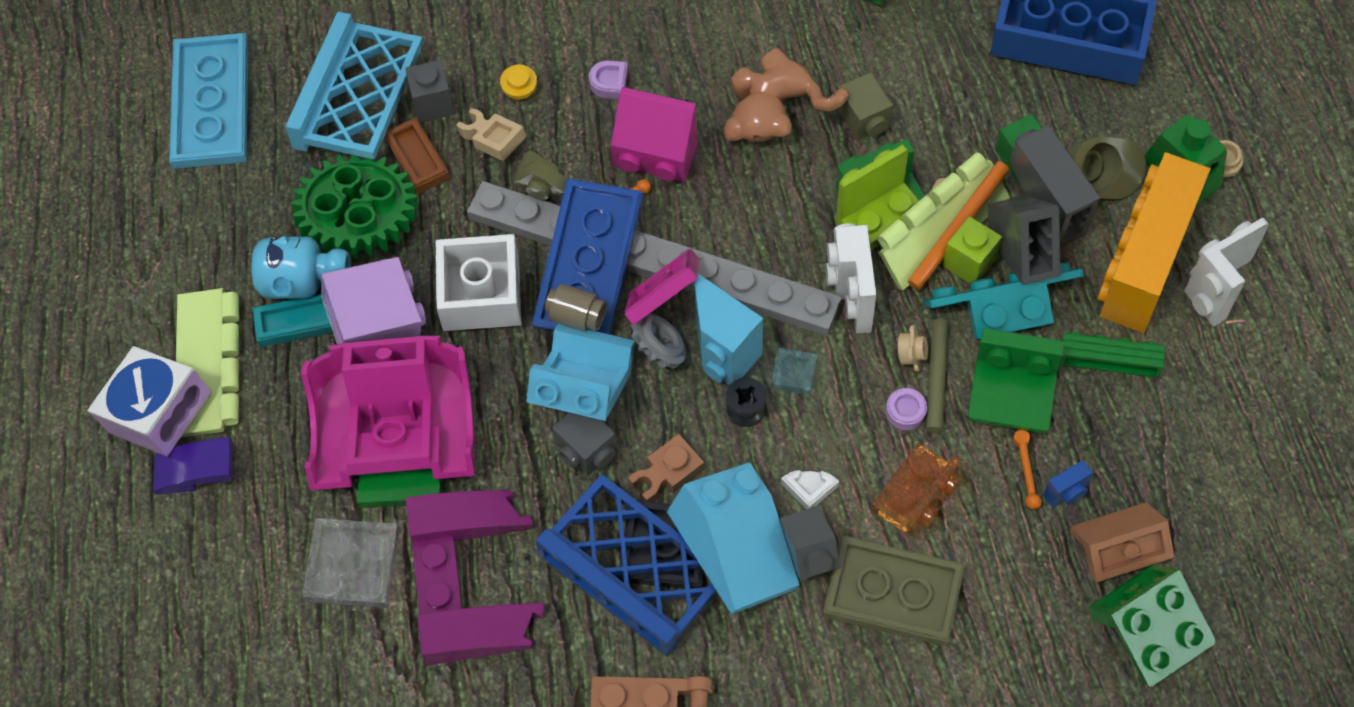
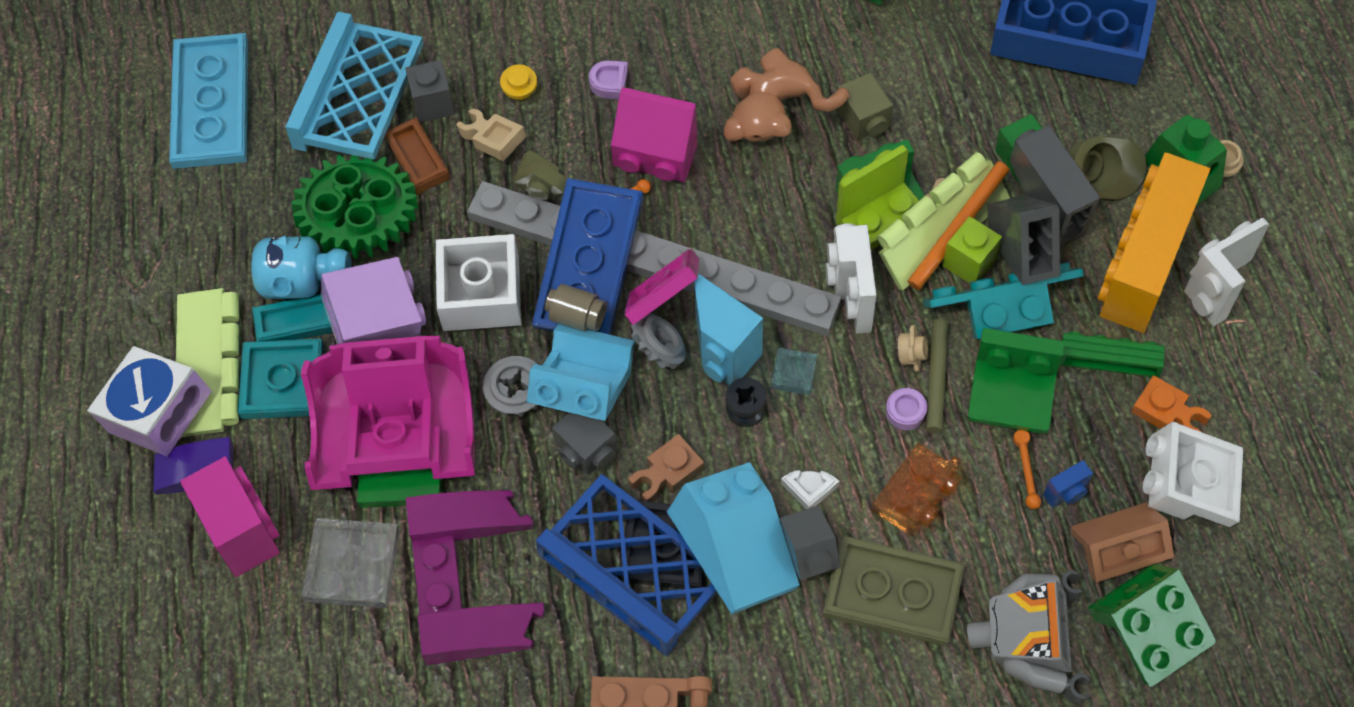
(232, 515): none -> dark pink brick
(272, 378): none -> teal tile
(507, 372): none -> light grey gear
(1032, 632): none -> light grey torso
(1165, 404): none -> orange plate
(1194, 475): none -> white plate

